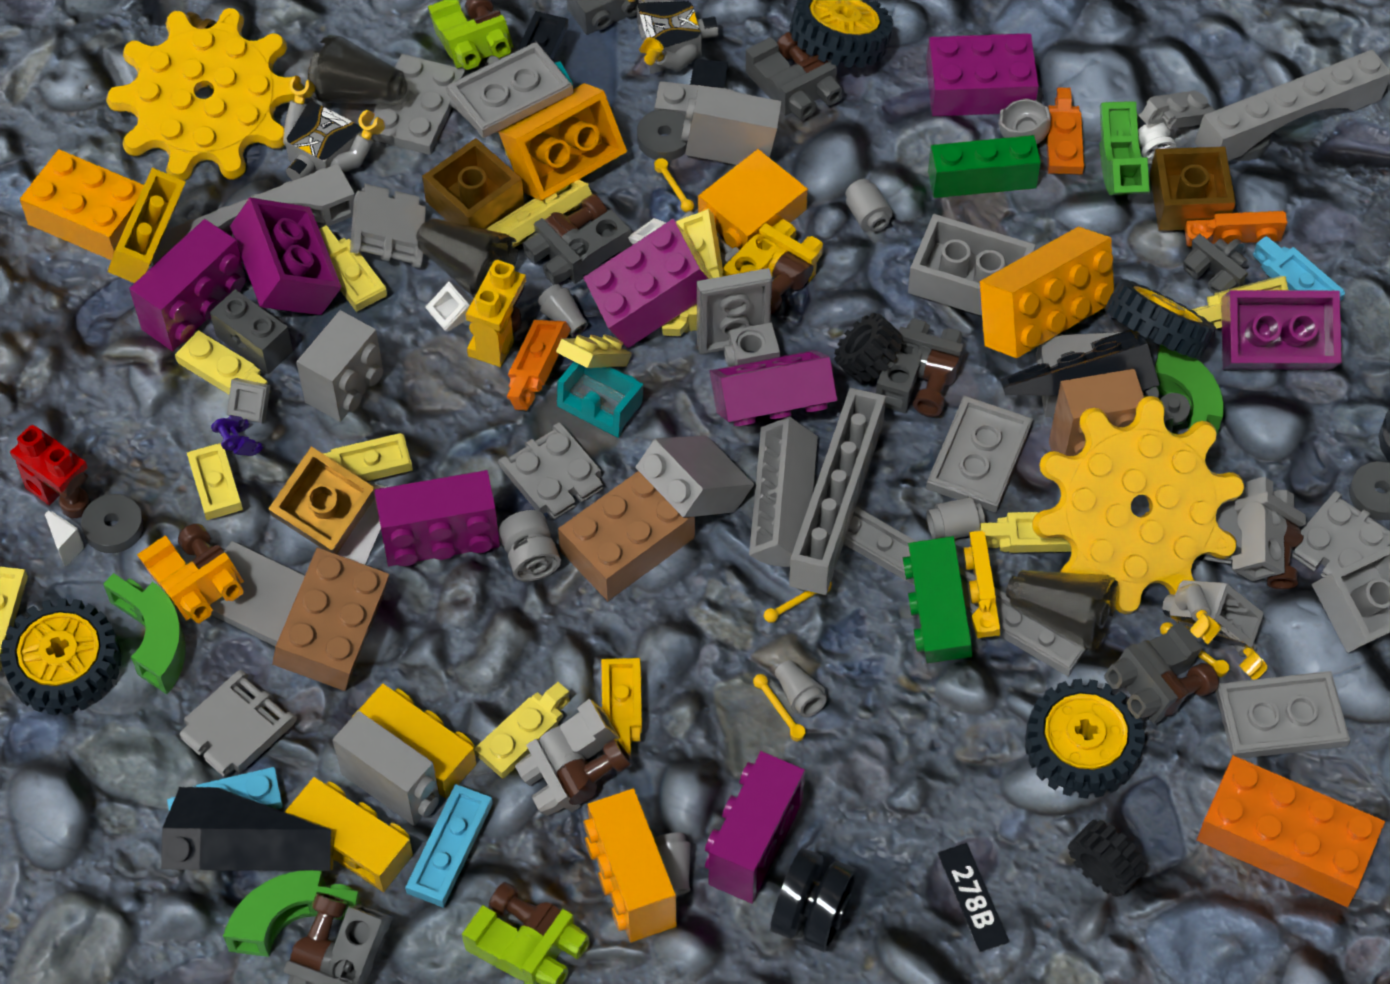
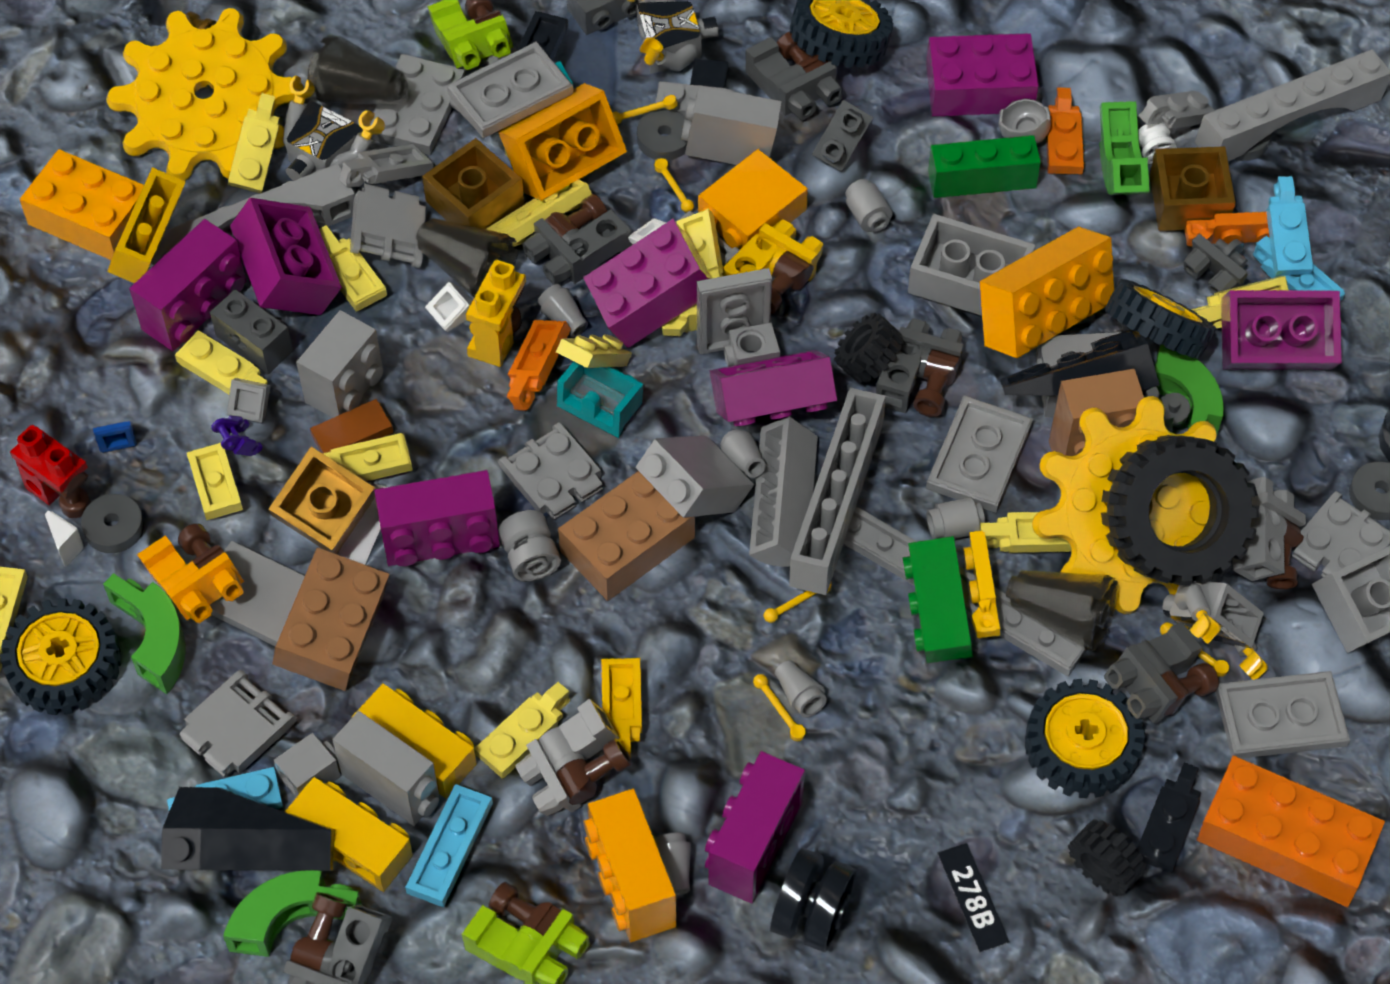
(115, 436): none -> blue slope
(255, 147): none -> light yellow hinge
(307, 760): none -> light grey brick
(352, 427): none -> dark orange tile
(385, 165): none -> light grey hinge
(668, 102): none -> yellow hinge
(743, 452): none -> light grey cone
(842, 135): none -> dark grey hips
(1170, 820): none -> black hinge
(1228, 513): none -> black tyre
(1288, 230): none -> medium azure hinge

